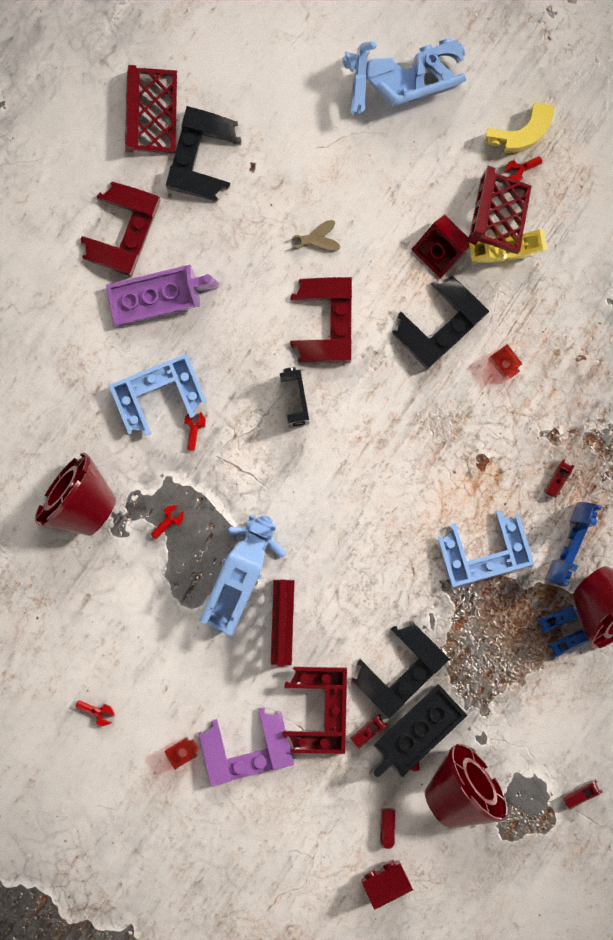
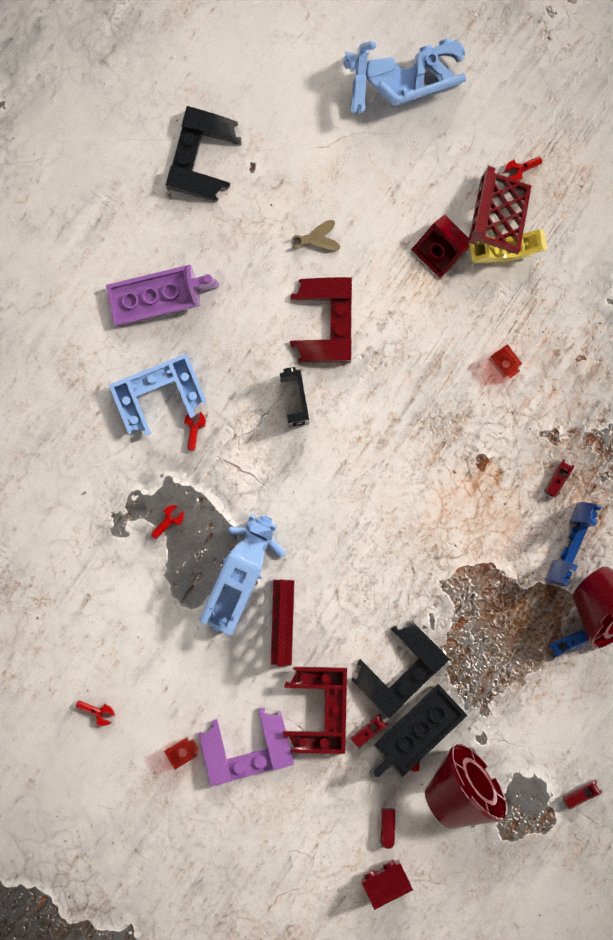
(77, 499): dark red cone -> none
(132, 109): dark red fence -> none
(144, 207): dark red wedge -> none
(430, 350): black wedge -> none
(514, 559): light blue wedge -> none
(530, 135): light yellow arch -> none
(560, 617): blue bar -> none

